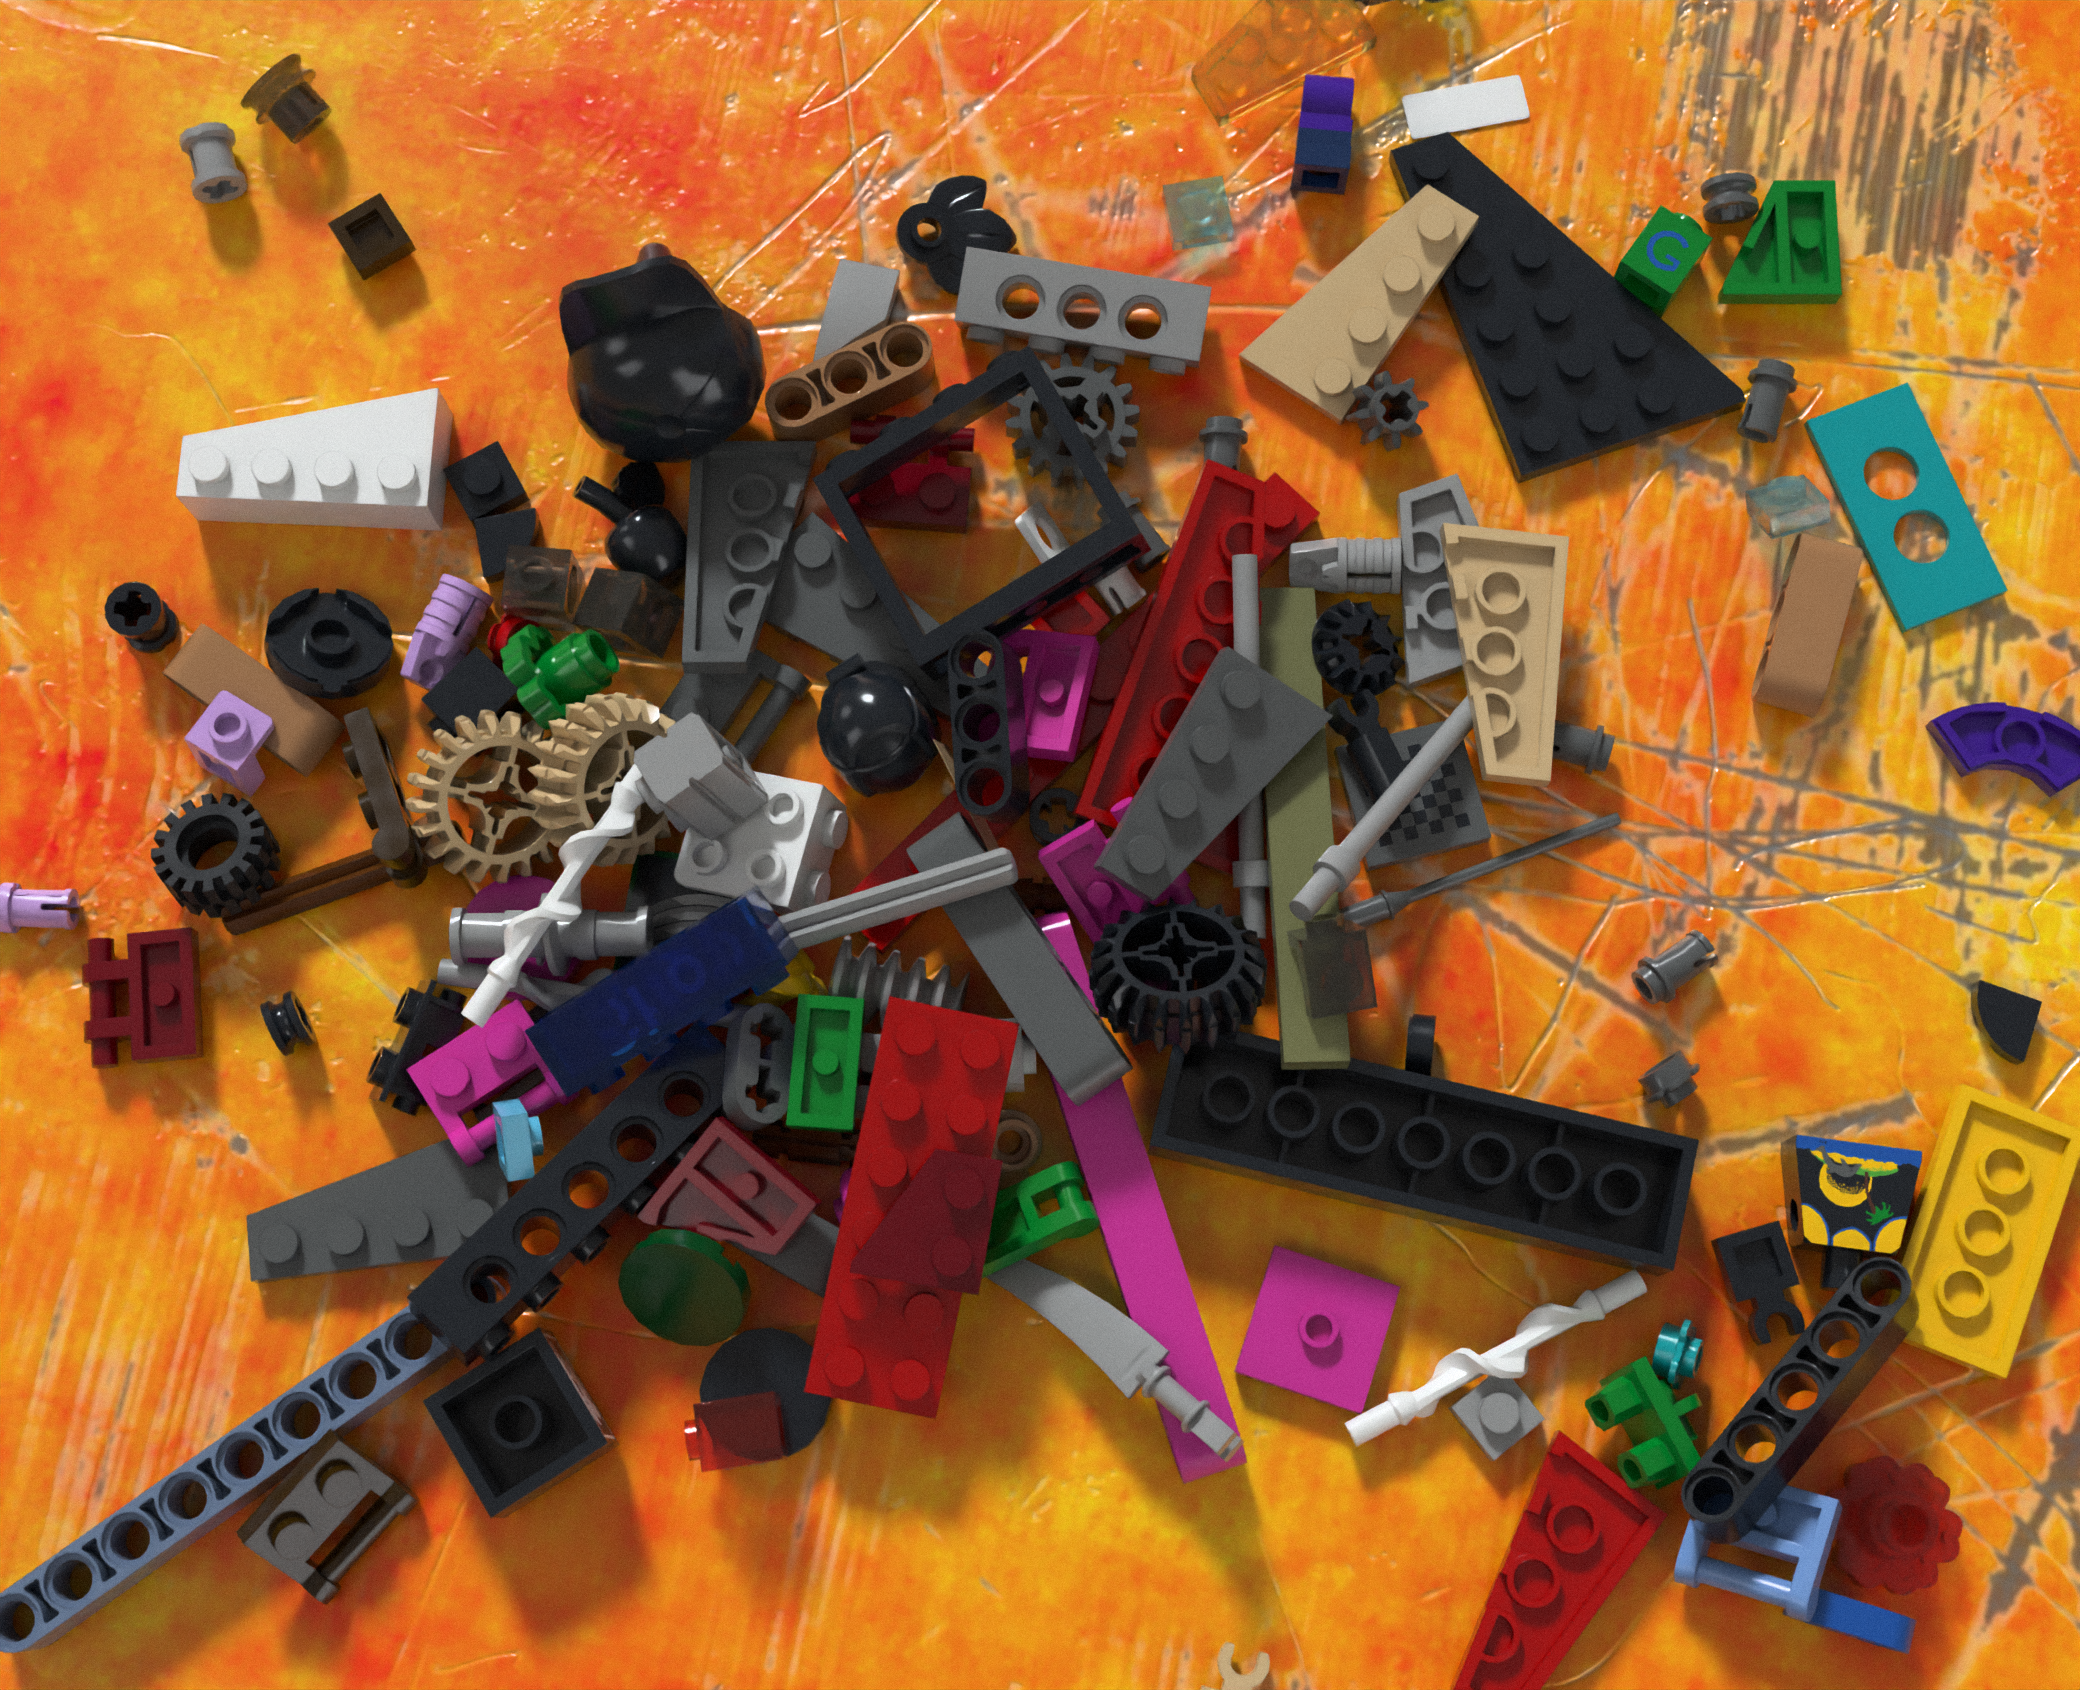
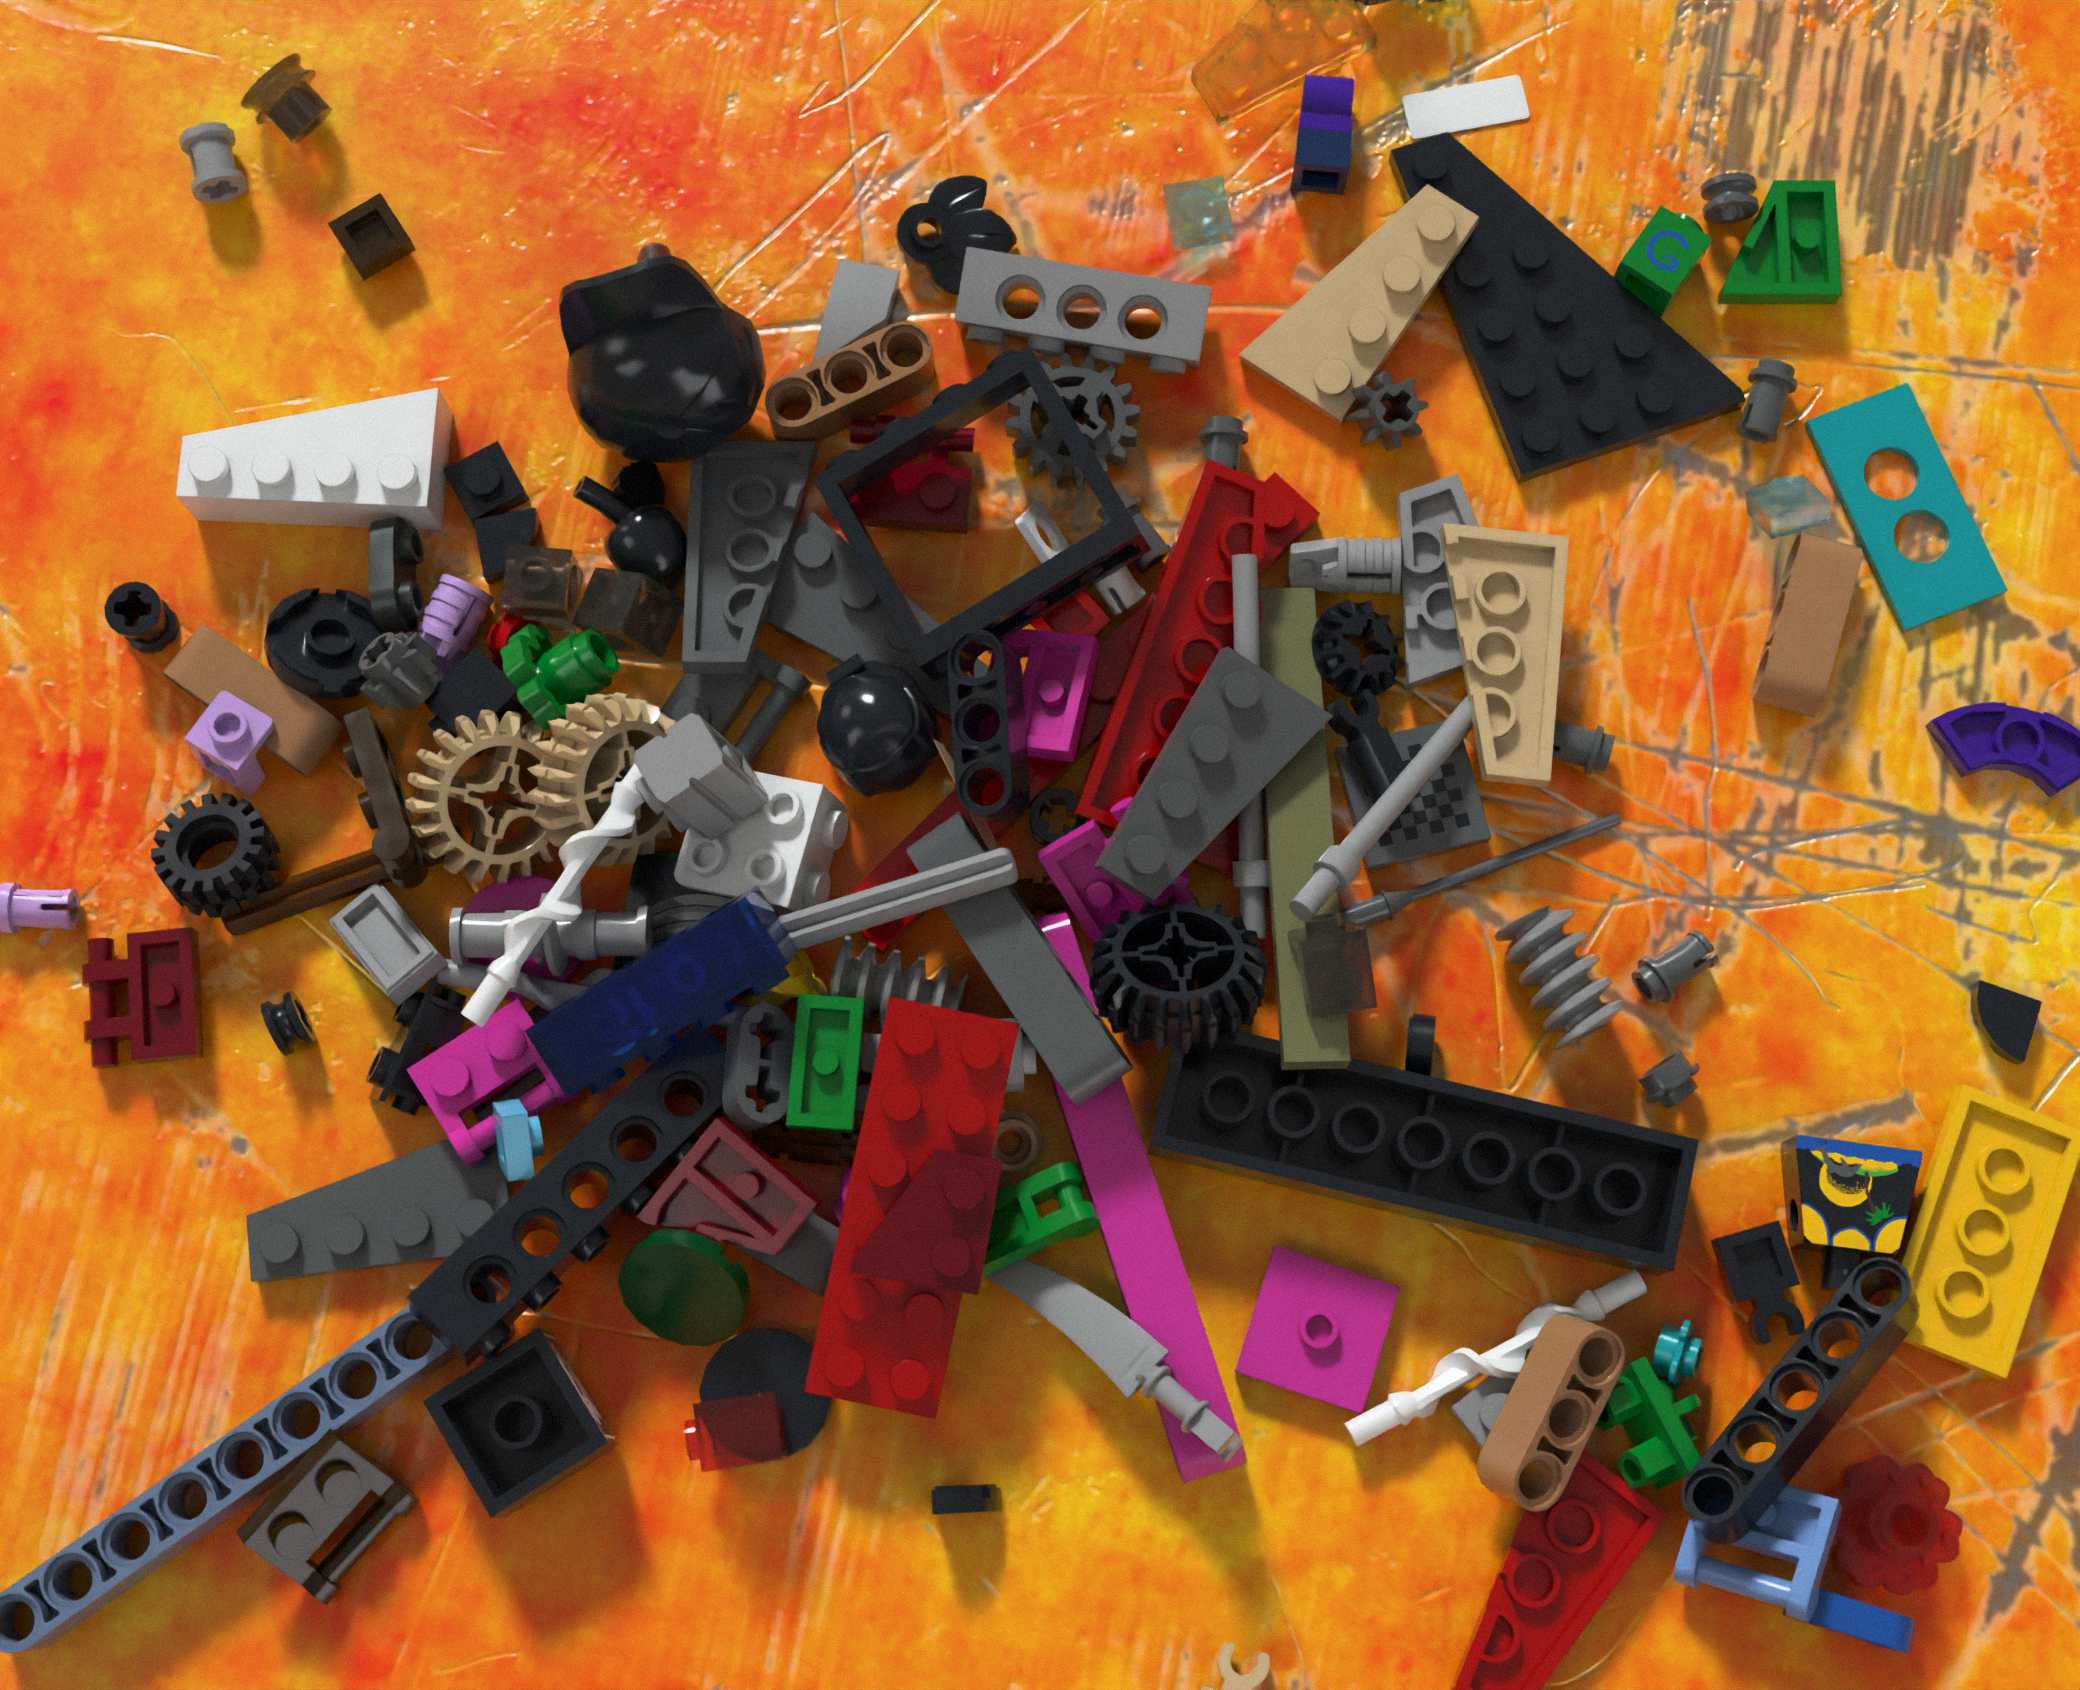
(388, 943): none -> light grey tile
(392, 575): none -> pearl dark grey plate
(398, 670): none -> dark grey gear
(966, 1499): none -> black tile
(1550, 1412): none -> medium nougat beam
(1559, 973): none -> light grey piece

